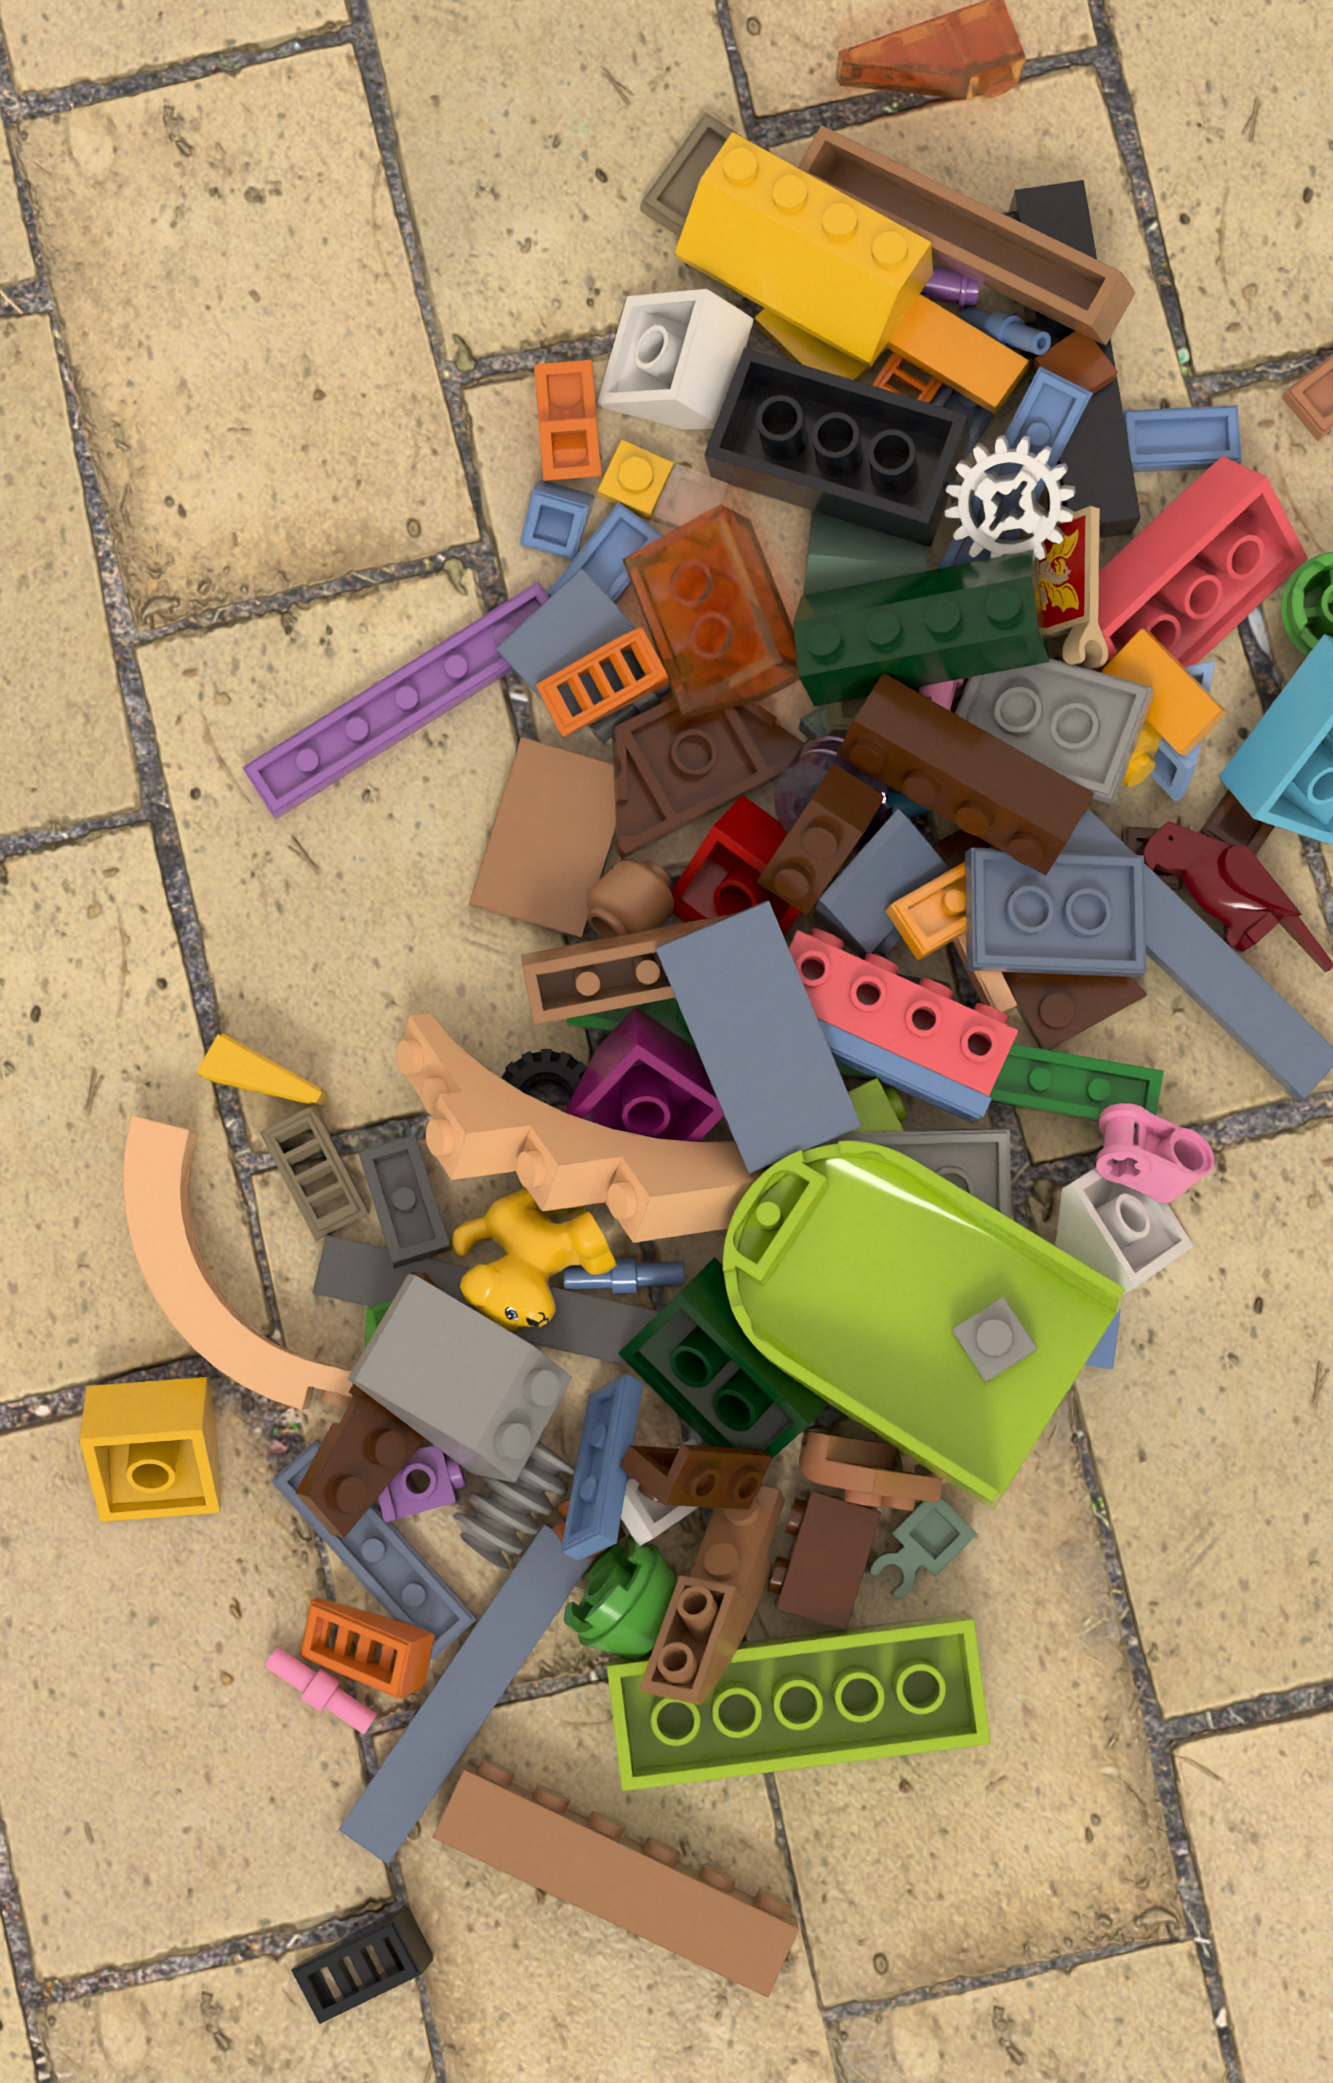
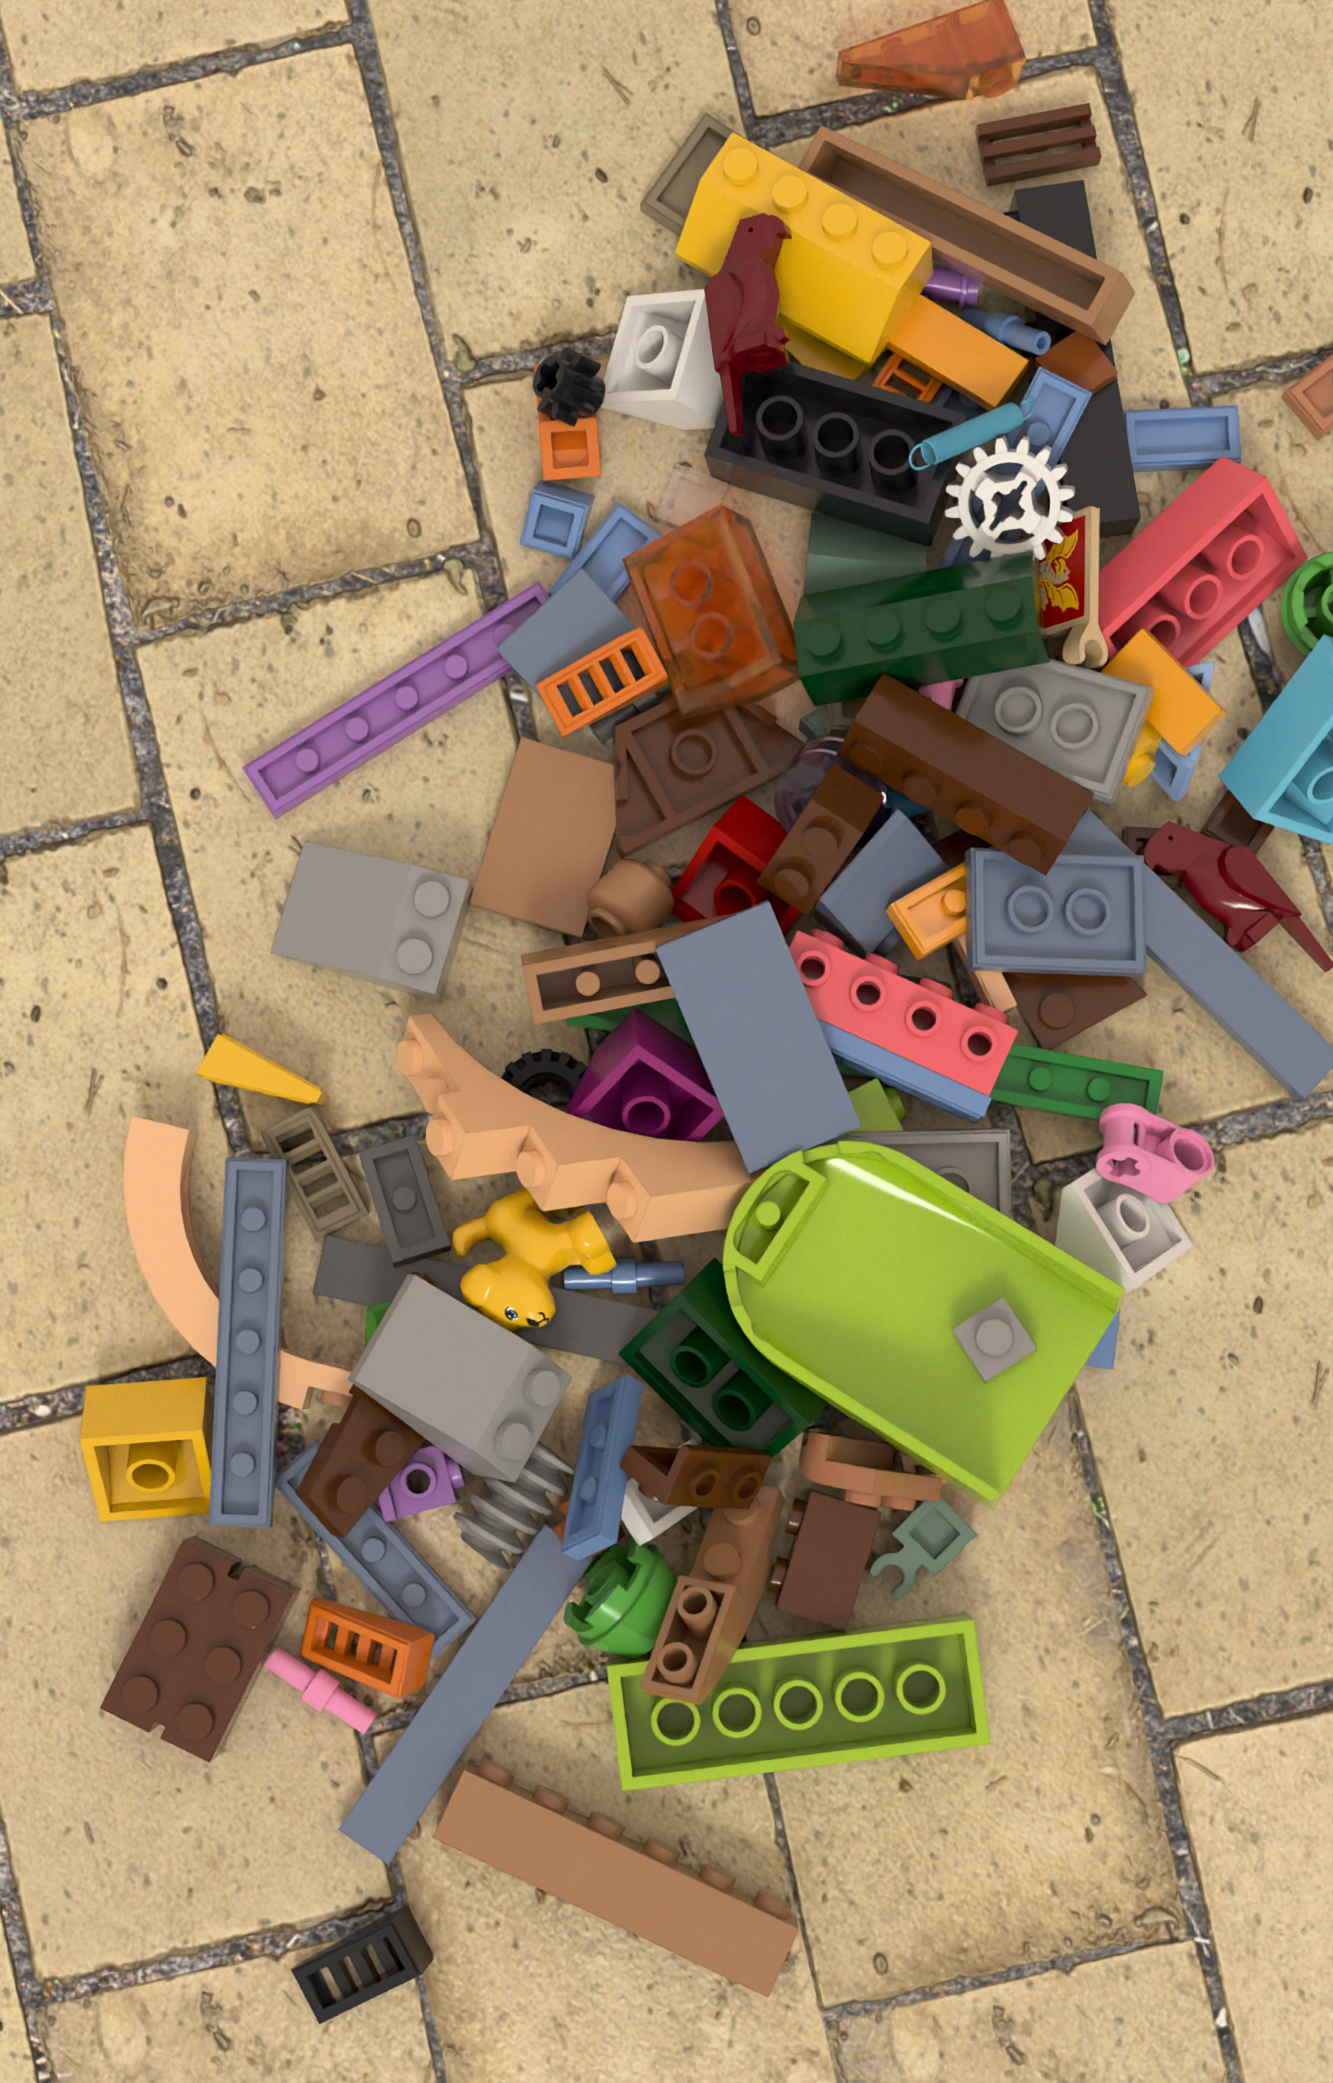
(200, 1648): none -> reddish brown piece
(249, 1343): none -> sand blue tile
(373, 919): none -> light grey slope
(569, 386): none -> black gear
(635, 479): yellow plate -> none
(745, 309): none -> dark red animal
(971, 434): none -> medium azure piece
(1031, 124): none -> reddish brown tile

